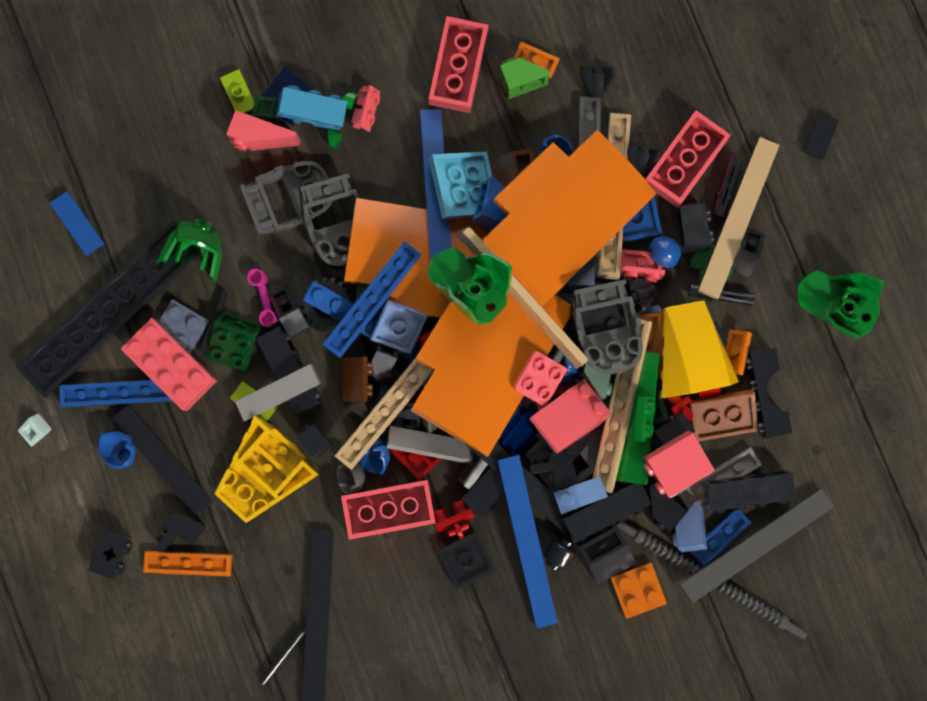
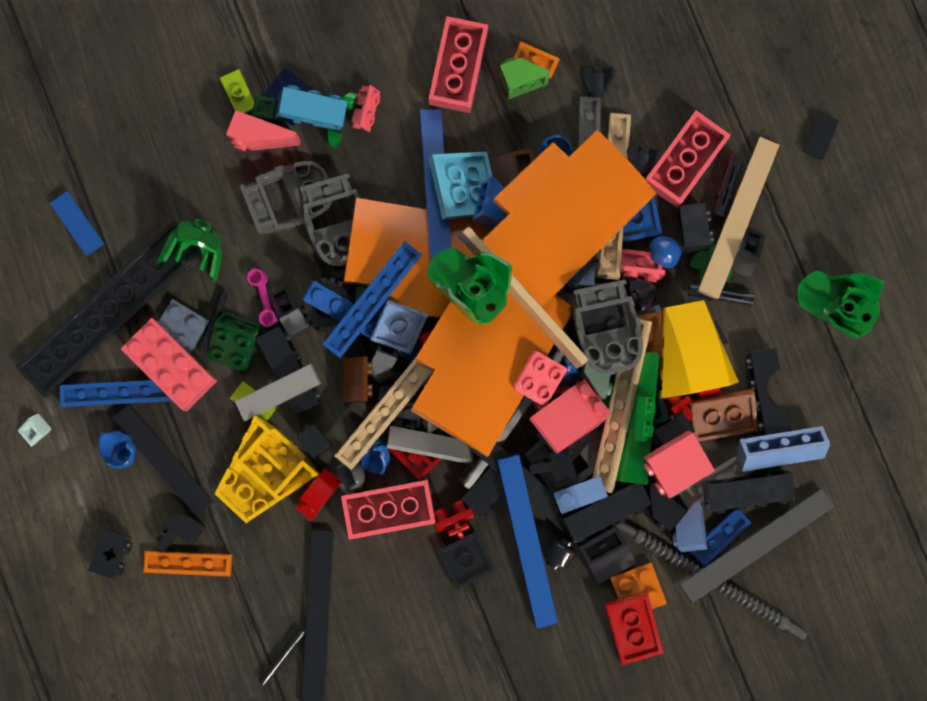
(318, 494): none -> red brick
(519, 432): clear blue tile -> none
(634, 628): none -> red tile
(738, 349): orange plate -> none
(782, 448): none -> medium blue brick

